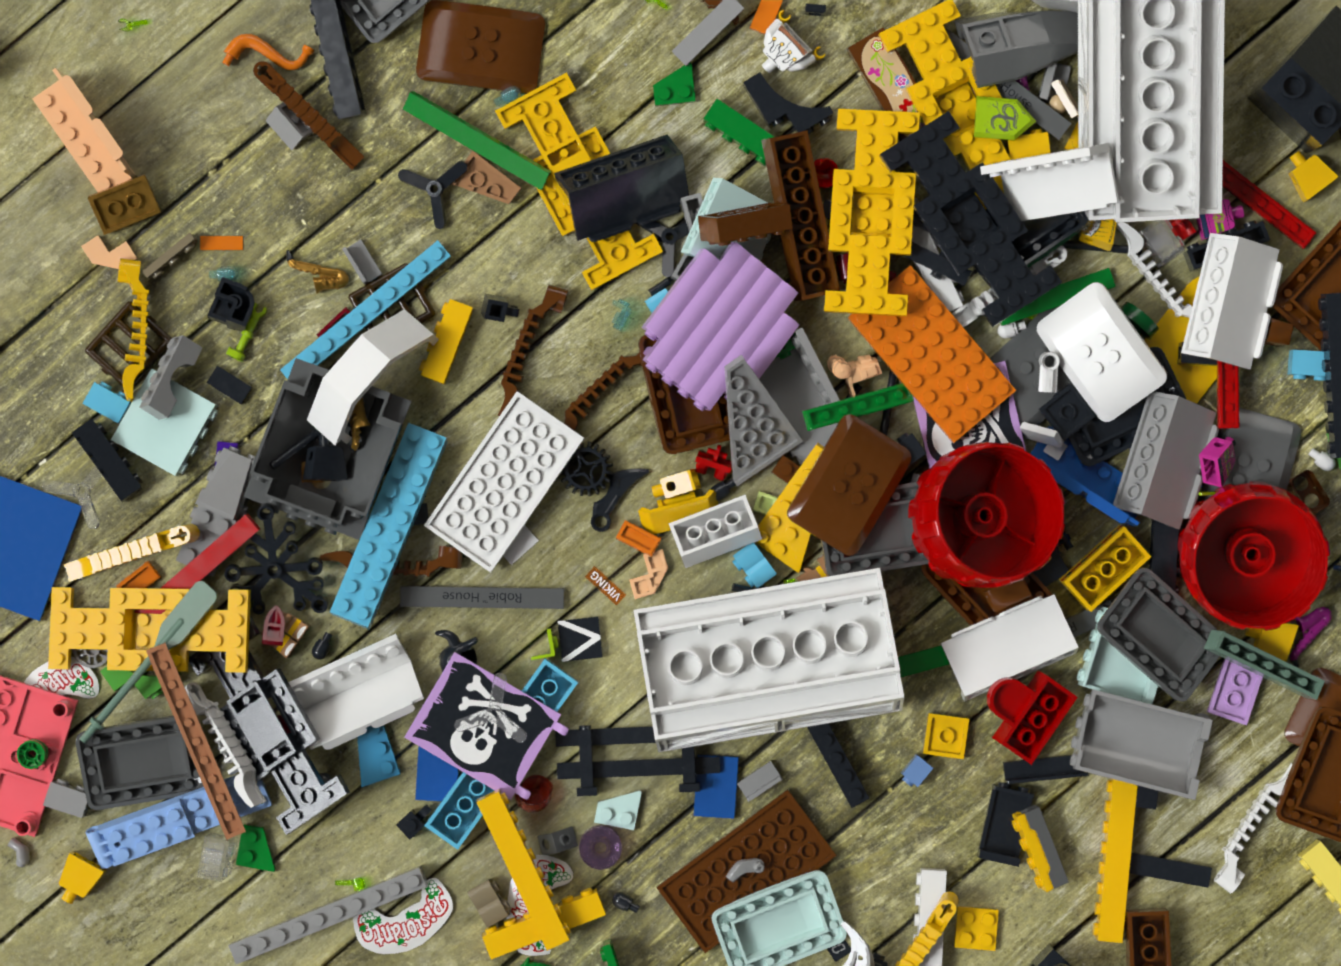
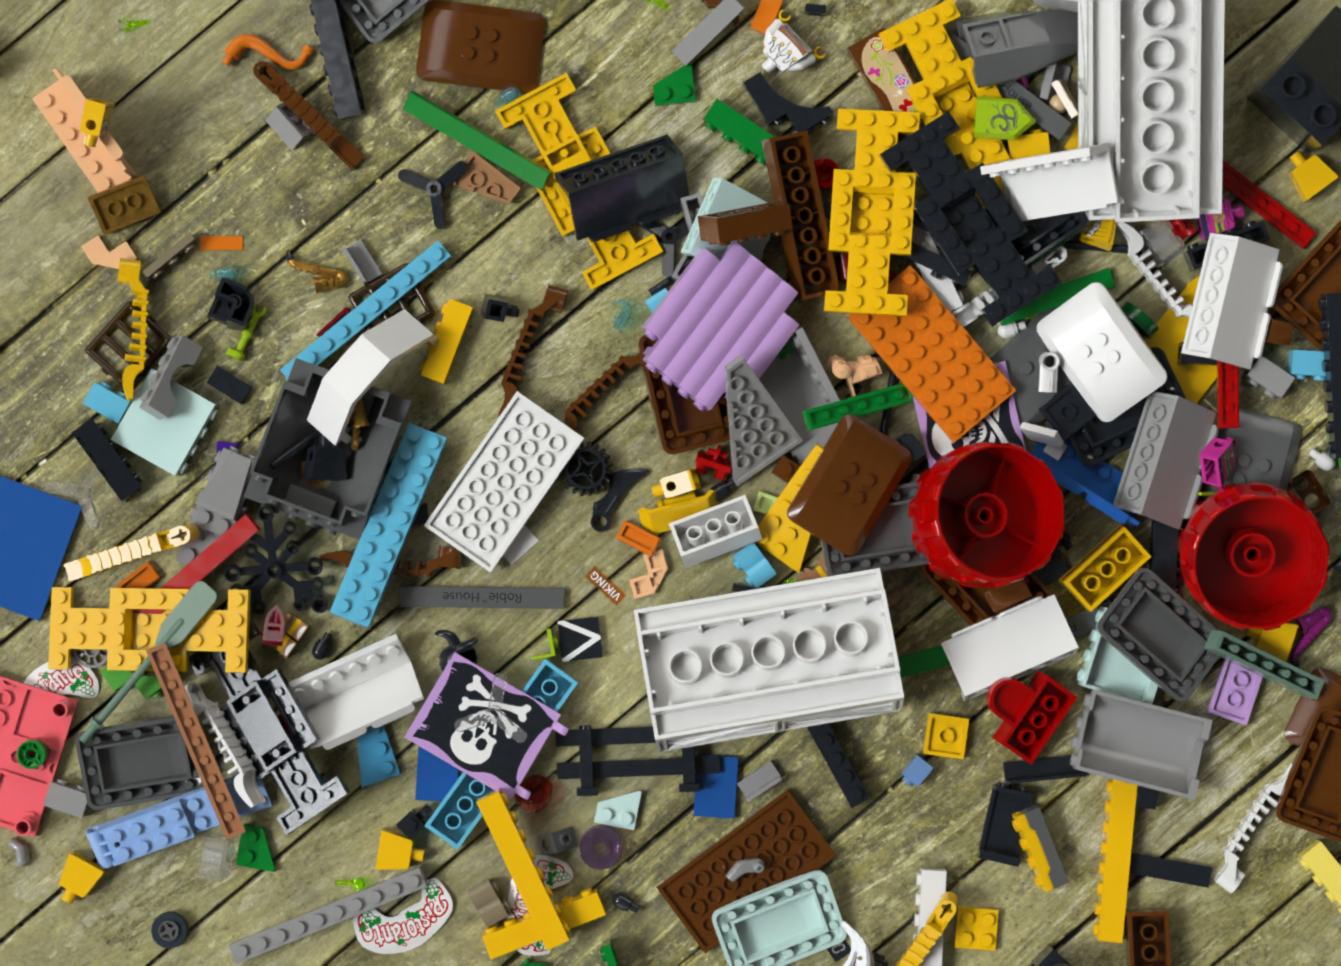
(98, 112): none -> yellow torso
(162, 932): none -> black wheel
(396, 851): none -> yellow torso
(1269, 378): none -> light grey brick

